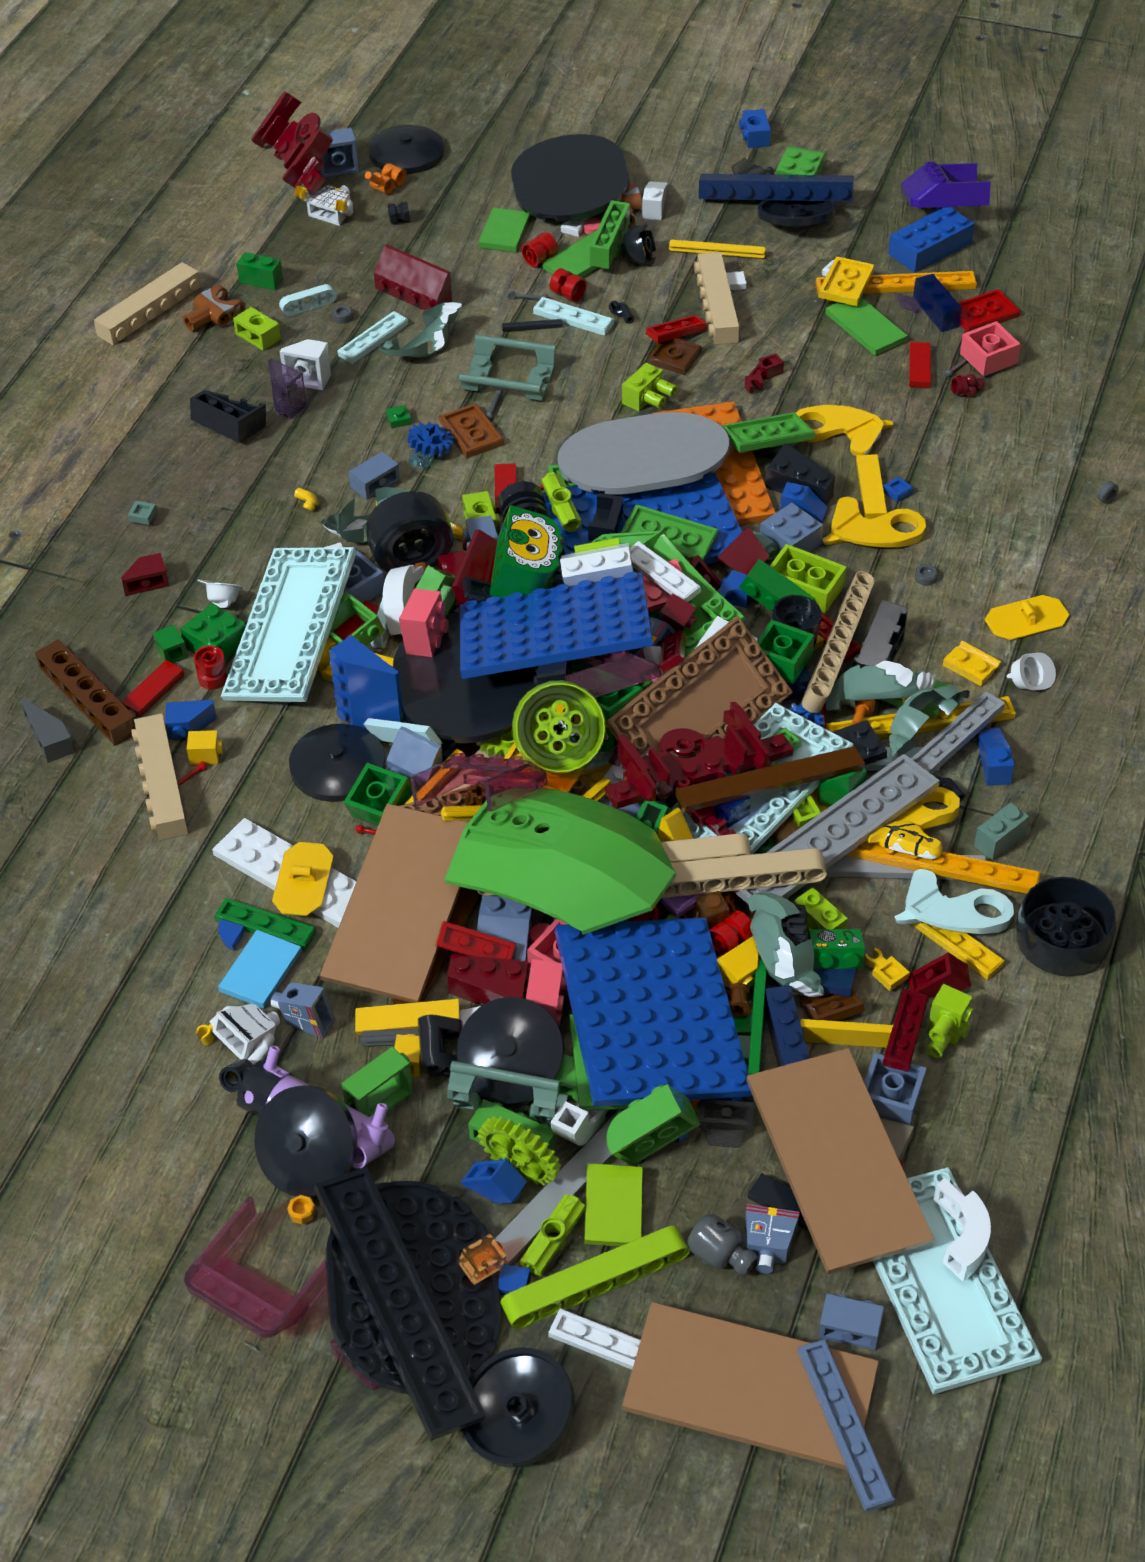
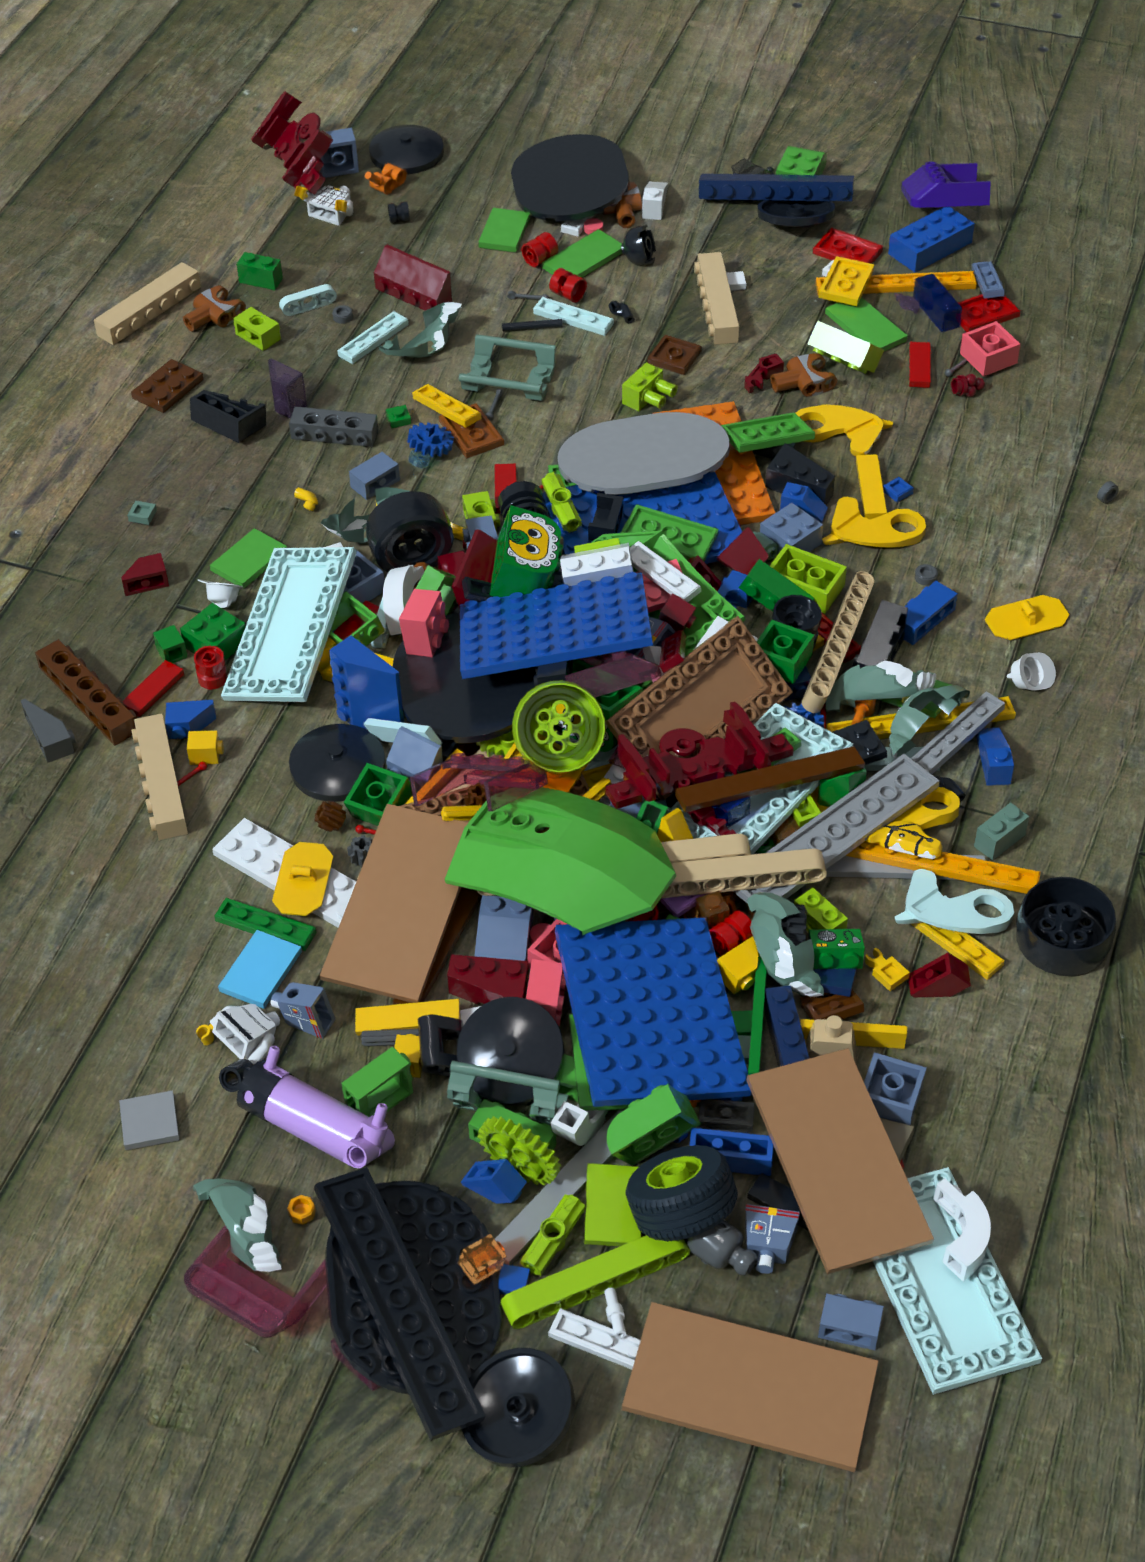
(149, 1120): none -> light grey tile
(167, 385): none -> reddish brown plate
(230, 933): blue tile -> none
(245, 1219): none -> sand green animal
(246, 558): none -> bright green tile
(304, 1139): black dish -> none
(311, 359): white slope -> none
(330, 816): none -> reddish brown gear
(333, 426): none -> dark grey brick
(359, 849): none -> dark grey gear
(446, 405): none -> yellow tile
(473, 943): red tile -> none
(609, 234): bright green brick -> none
(615, 1313): none -> white bar
(676, 328): red tile -> none
(681, 1193): none -> black wheel
(725, 249): yellow axle -> none
(738, 999): reddish brown bush -> none
(743, 1151): none -> blue brick
(755, 128): blue brick -> none
(804, 376): none -> dark orange connector
(830, 1036): none -> tan torso
(845, 348): none -> brick
(845, 1426): sand blue tile -> none
(847, 246): none -> red tile
(905, 1030): dark red tile -> none
(928, 610): none -> blue brick
(948, 1019): lime brick -> none
(971, 663): yellow plate -> none
(988, 279): none -> sand blue tile

